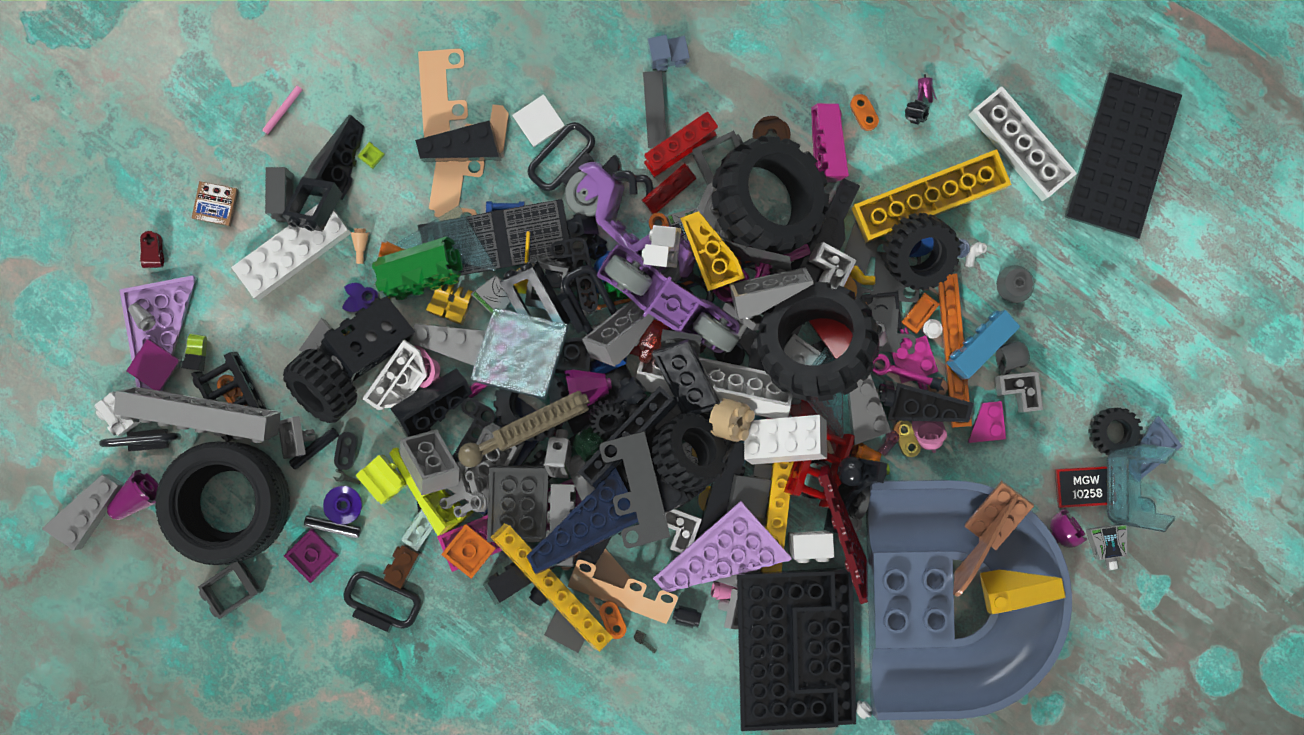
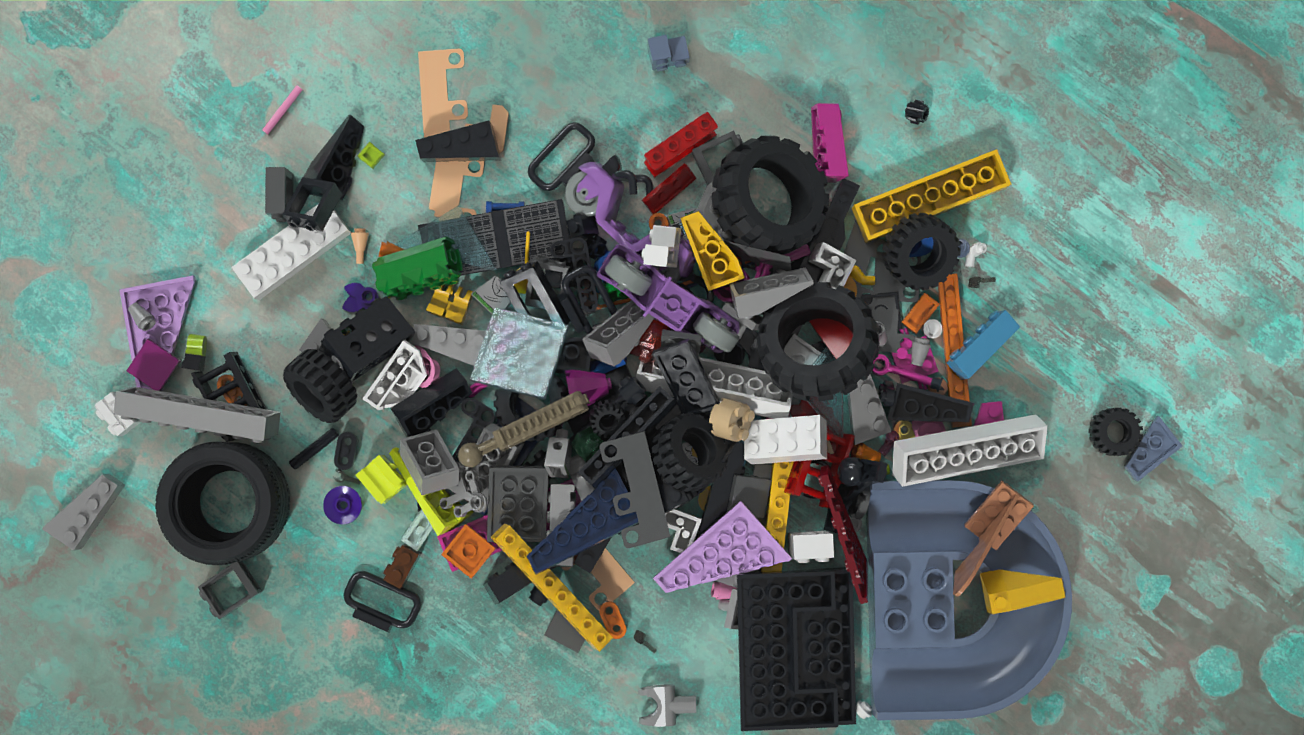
(134, 496): magenta cone -> none
(143, 440): black bar -> none
(151, 253): dark red piece -> none
(214, 203): tile -> none
(293, 437): light grey tile -> none
(311, 555): magenta tile -> none
(329, 526): black axle -> none
(538, 120): white tile -> none
(625, 597): light nougat piece -> none
(654, 108): dark grey tile -> none
(668, 705): none -> light grey connector
(686, 617): black brick -> none
(771, 123): reddish brown plate -> none
(863, 112): orange plate -> none
(920, 349): none -> light grey cone
(925, 85): flat silver piece -> none
(969, 450): none -> white brick
(974, 282): none -> clear smoke hand
(1015, 284): dark grey cone -> none
(1015, 354): dark grey helmet -> none
(1022, 144): white brick -> none
(1026, 388): light grey brick -> none
(1066, 530): magenta cylinder -> none
(1081, 486): black tile -> none
(1108, 543): torso -> none
(1123, 156): black plate -> none
(1124, 496): clear light blue windscreen -> none

